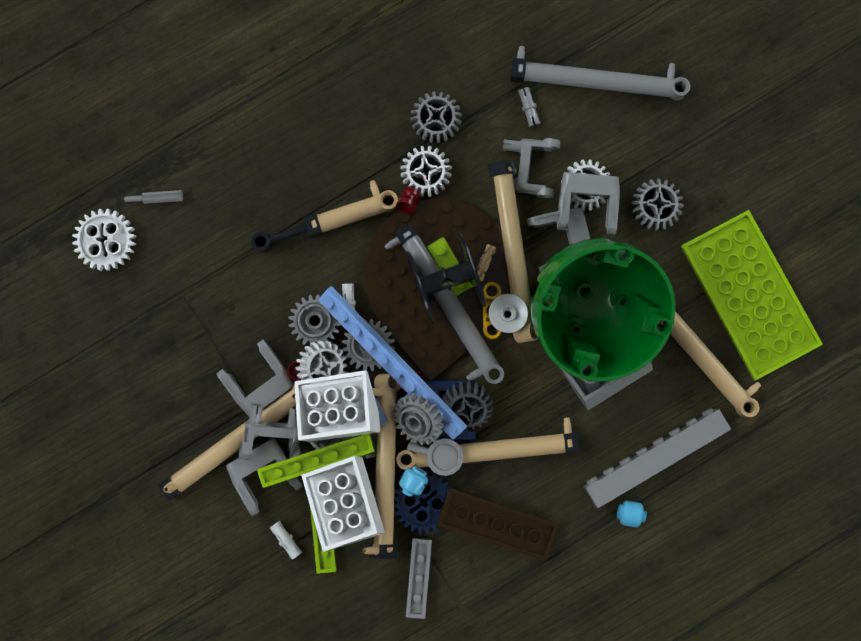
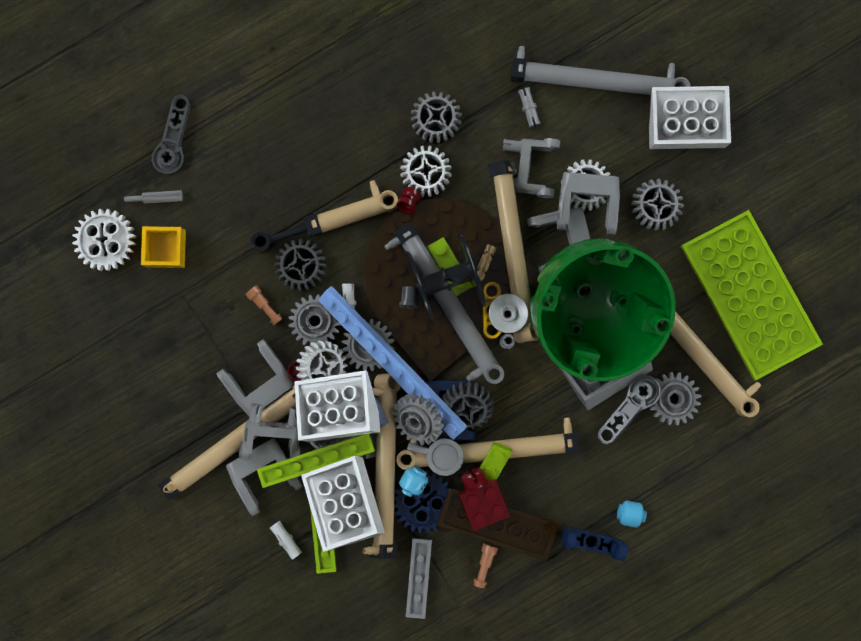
(163, 247): none -> yellow piece
(172, 139): none -> dark grey beam
(256, 296): none -> nougat piece
(308, 263): none -> dark grey gear
(409, 298): none -> dark grey bush
(482, 500): none -> dark red plate
(489, 551): none -> nougat piece
(495, 460): none -> lime plate
(510, 338): none -> light grey pin
(617, 551): none -> dark blue connector
(632, 405): none -> dark grey beam
(657, 457): light grey brick -> none
(685, 403): none -> light grey gear
(689, 117): none -> white slope

